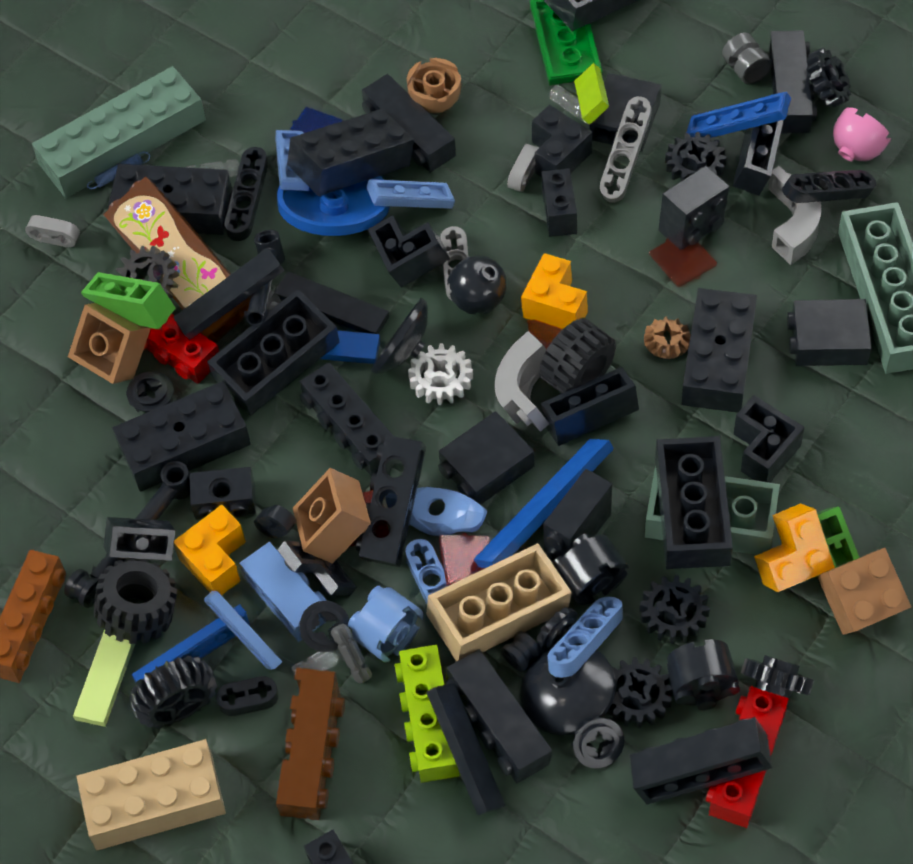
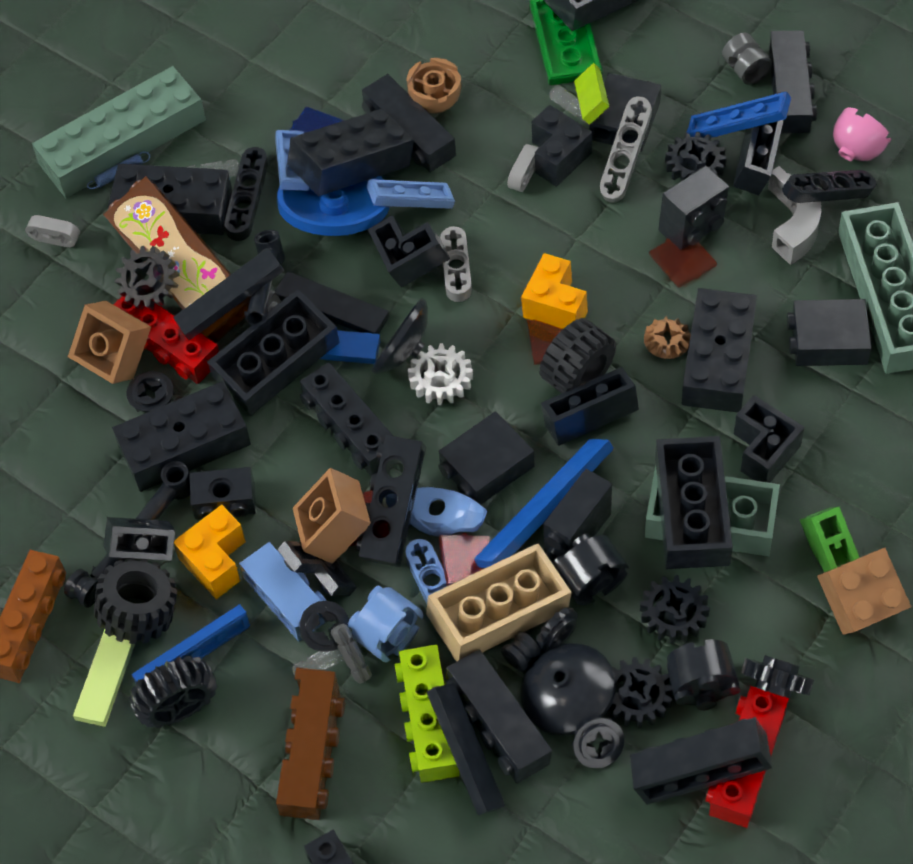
(131, 298): bright green slope -> none
(150, 794): tan brick -> none
(242, 630): medium blue tile -> none
(247, 696): black beam -> none
(275, 521): black beam -> none
(477, 284): black cylinder -> none
(516, 379): light grey arch -> none
(559, 202): black brick -> none
(583, 634): medium blue beam -> none
(802, 550): light orange brick -> none
(828, 77): black gear -> none

